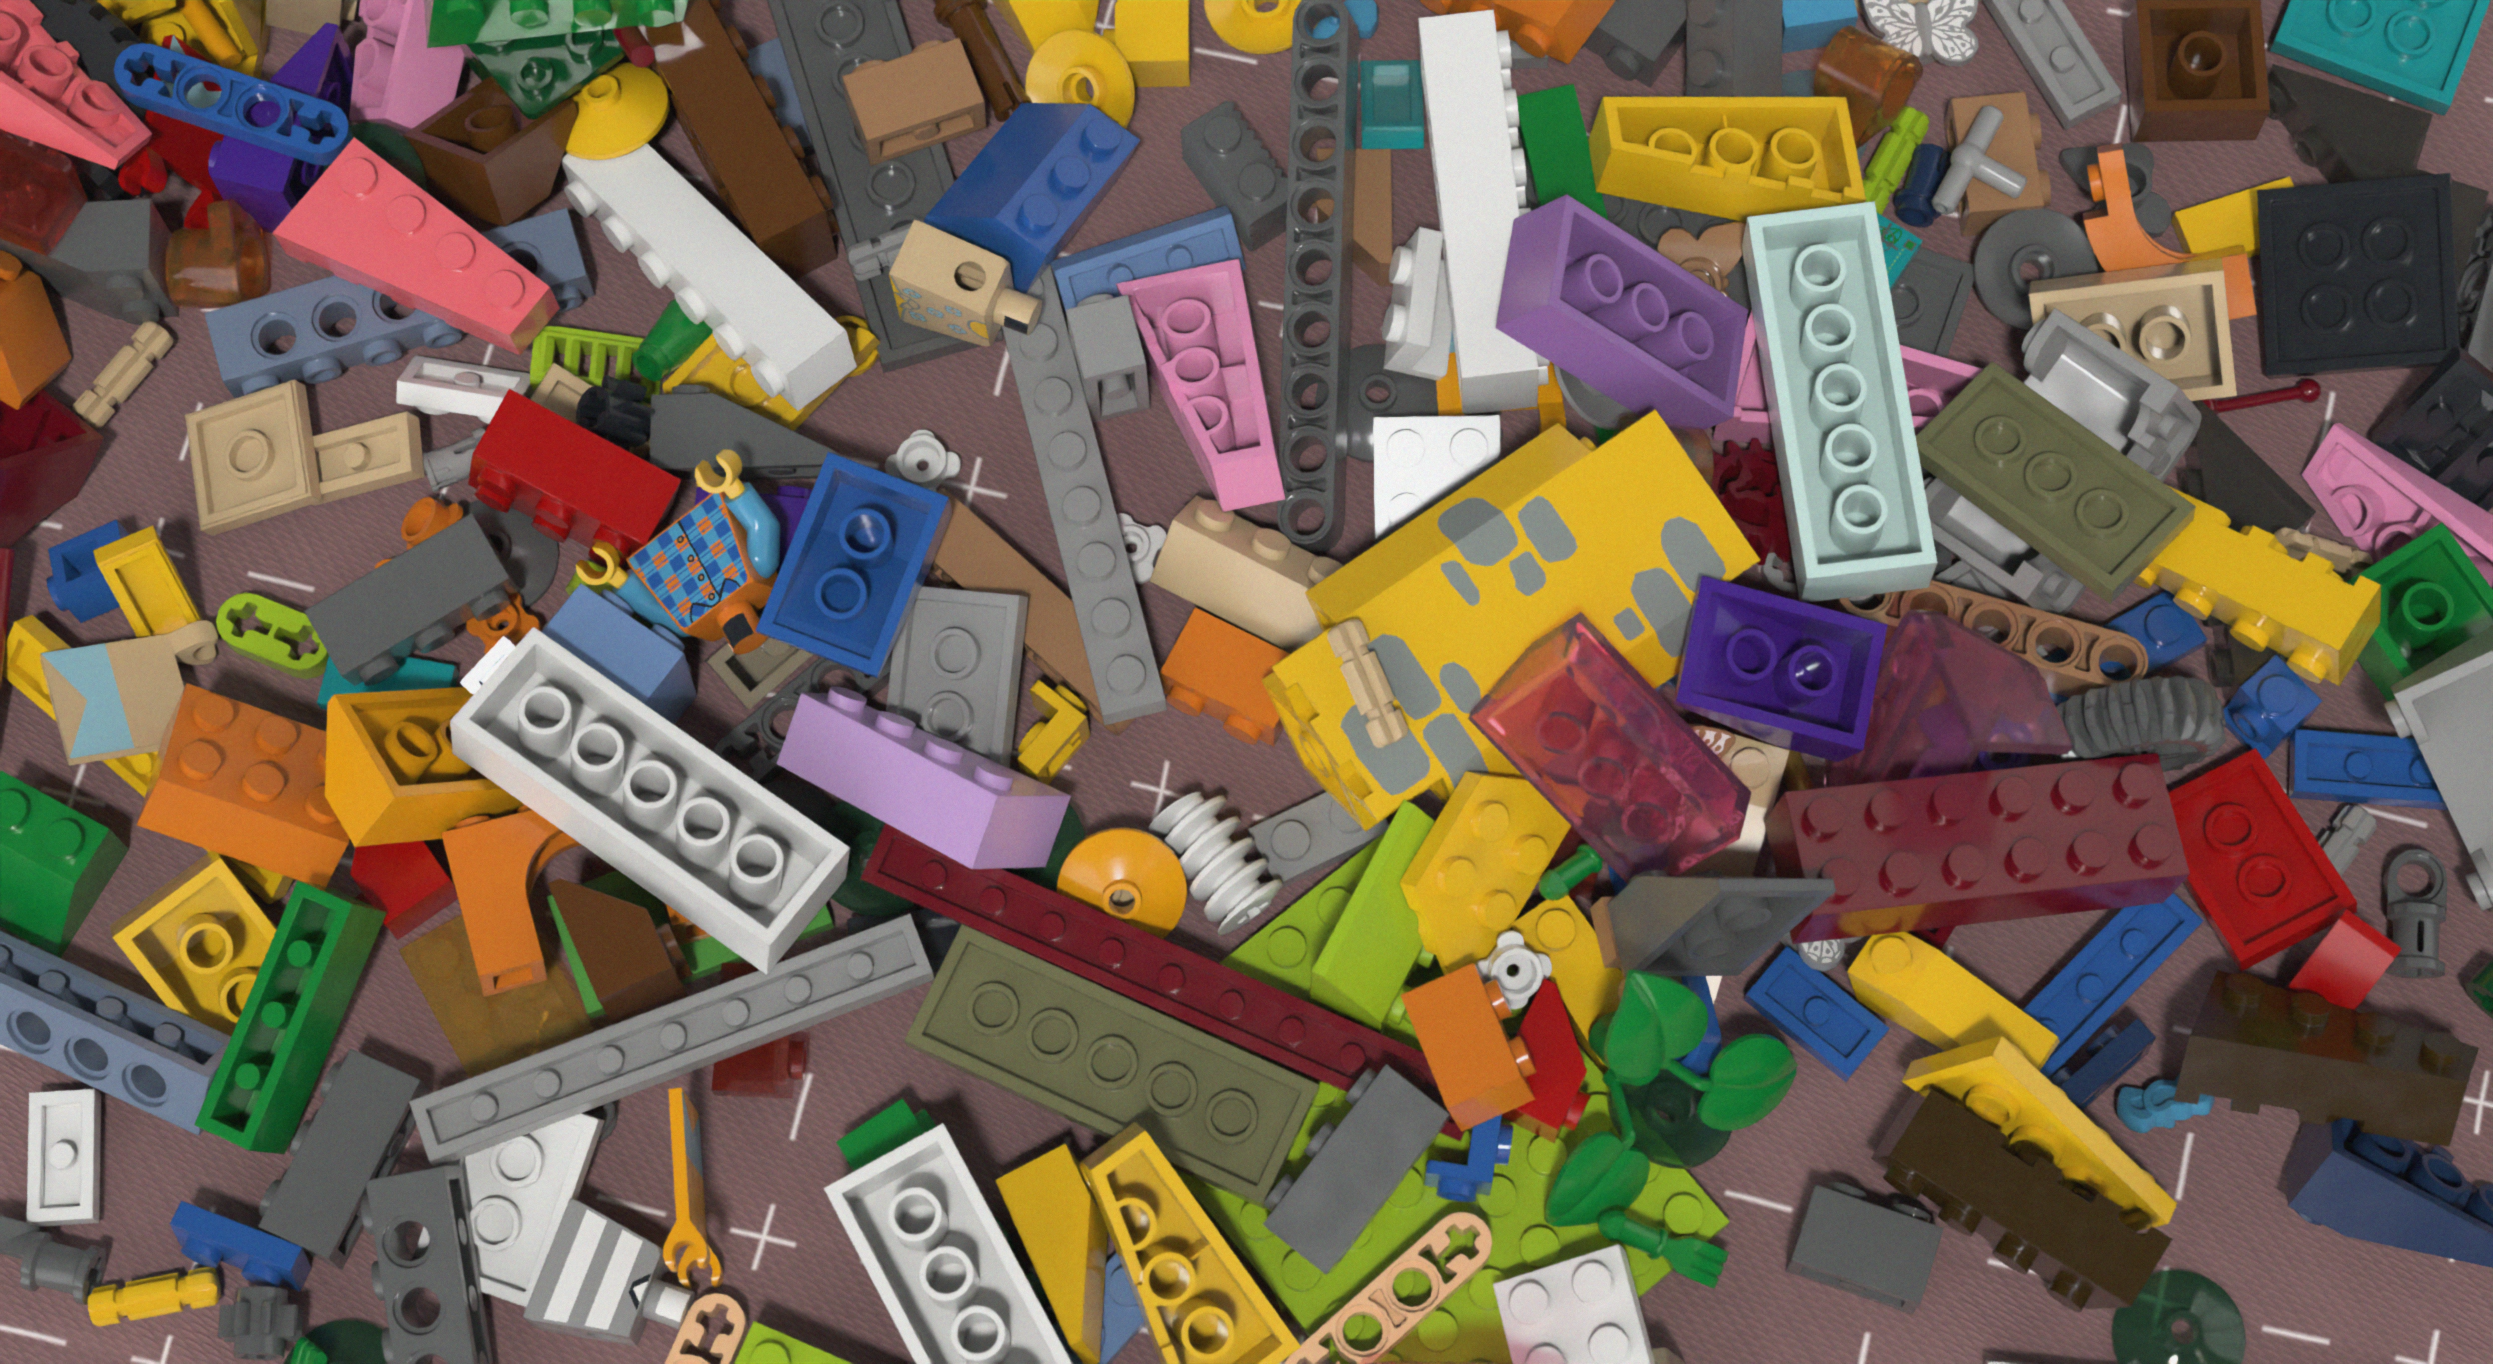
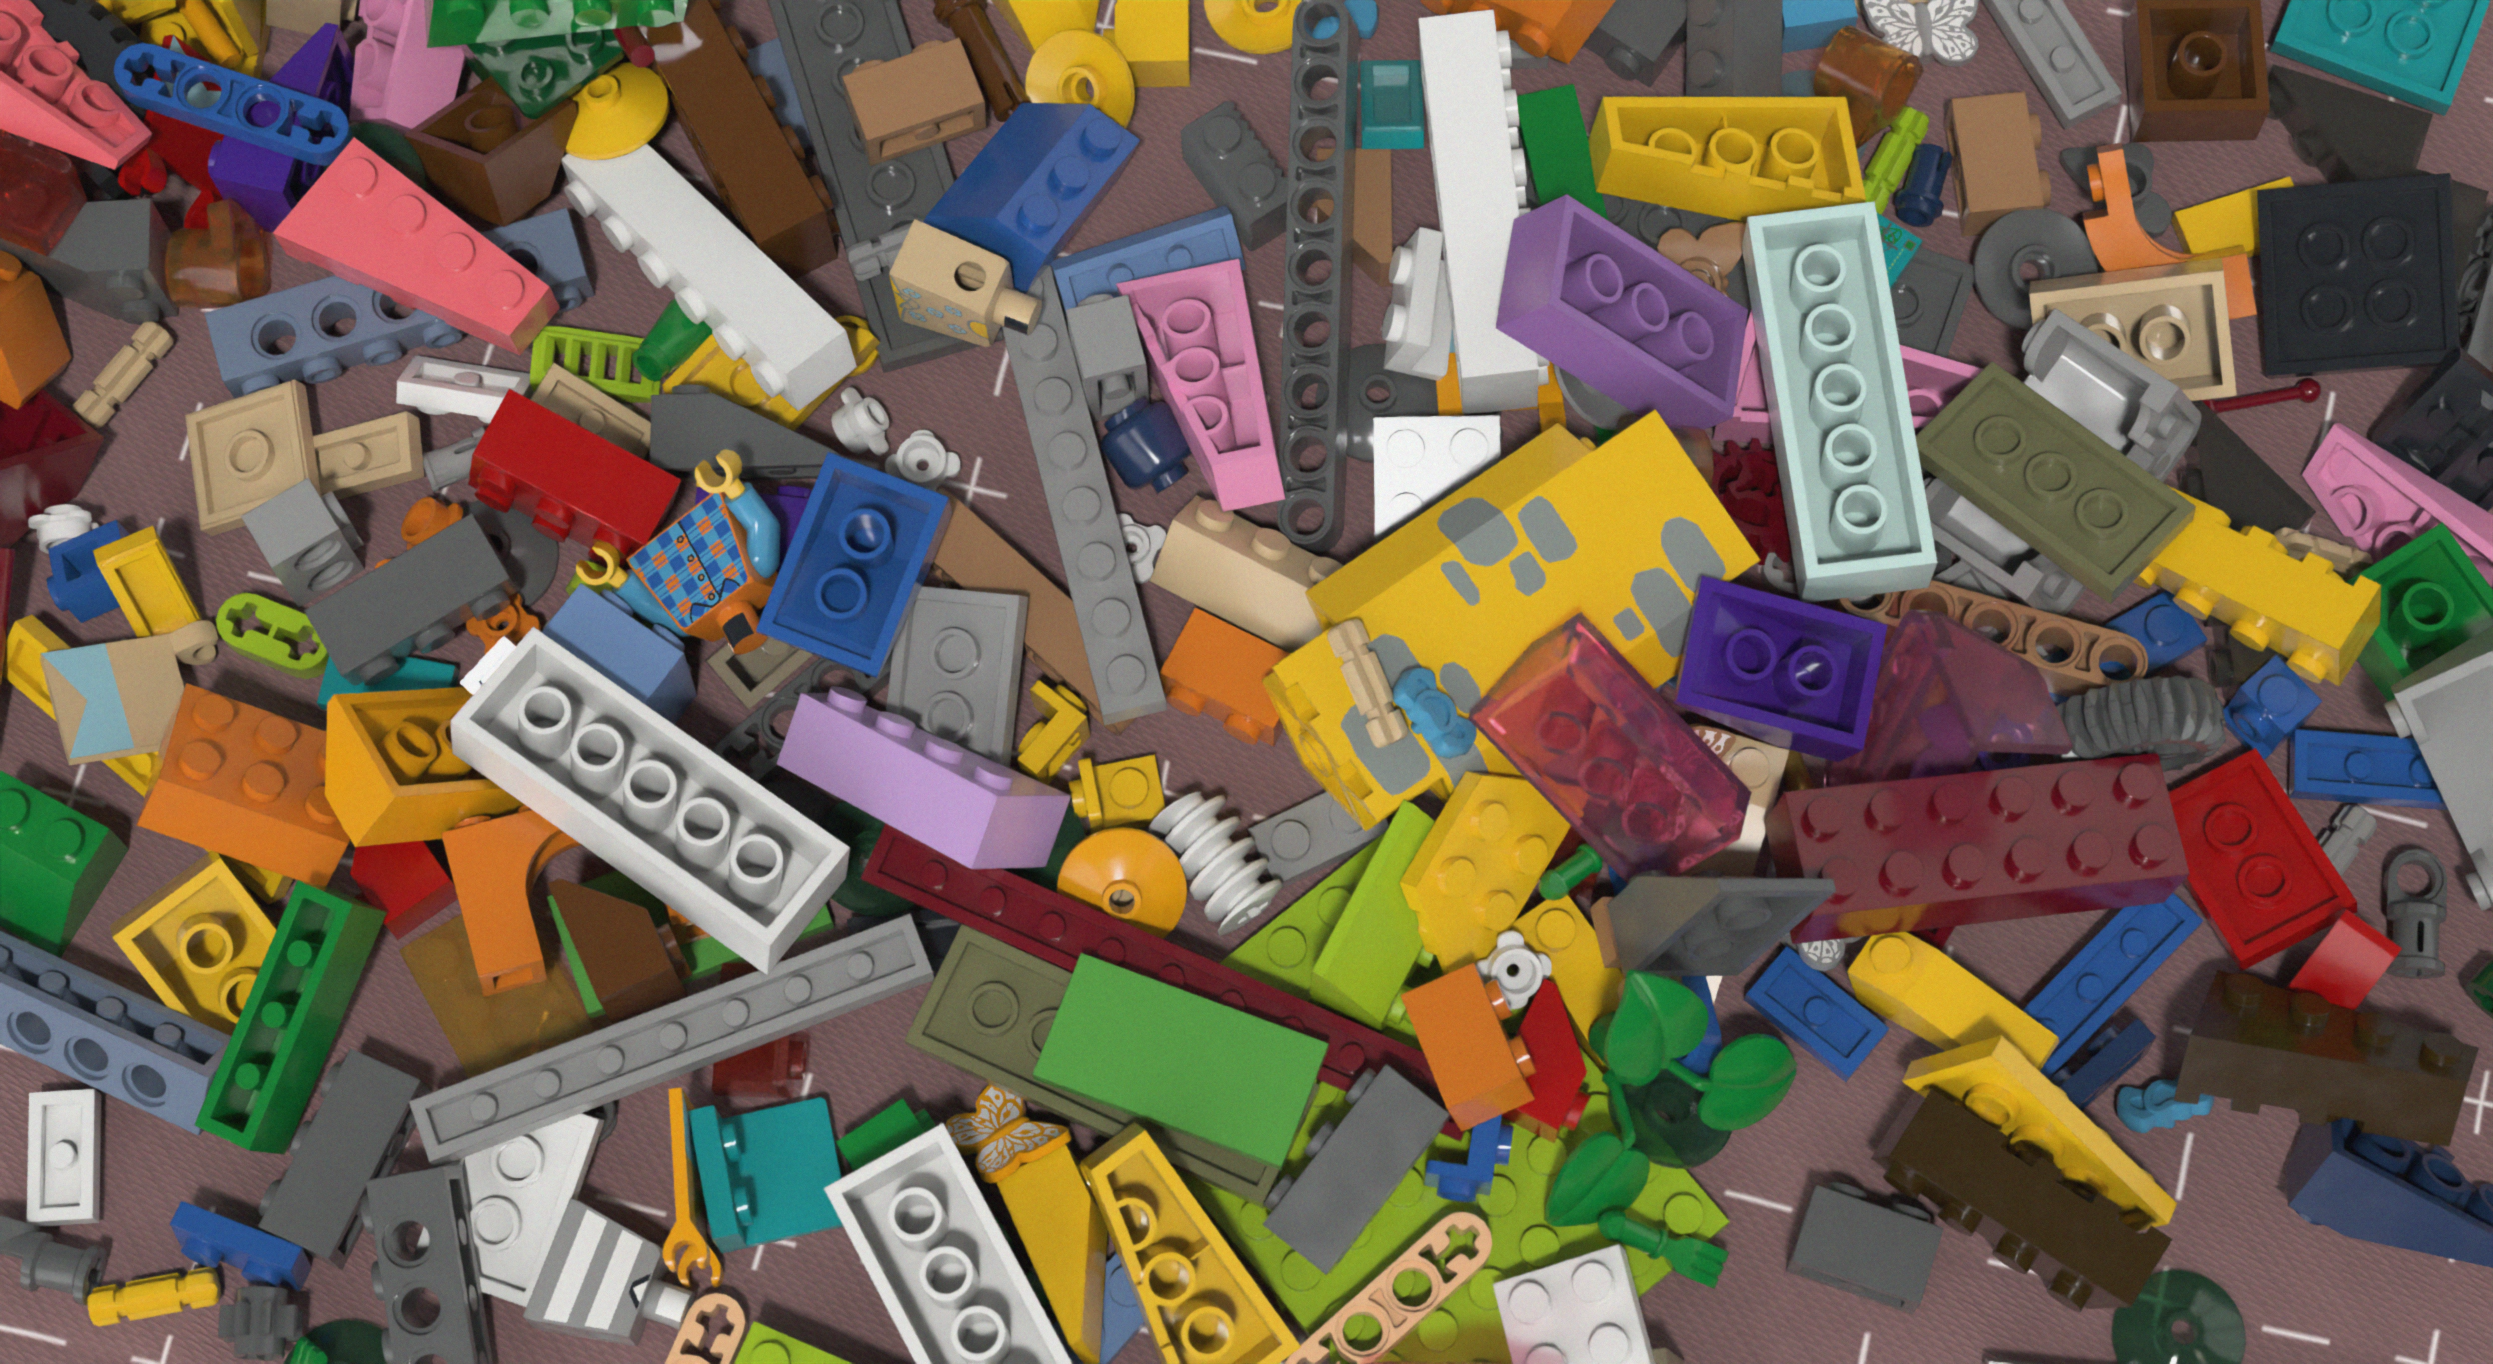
(60, 524): none -> white plate
(306, 540): none -> light grey brick
(616, 412): black gear -> none
(766, 1172): none -> teal bracket
(861, 423): none -> white plate
(1003, 1135): none -> light orange animal
(1118, 793): none -> yellow bracket
(1146, 446): none -> dark blue head
(1181, 1061): none -> bright green tile
(1433, 713): none -> dark azure piece
(1970, 161): light grey piece -> none

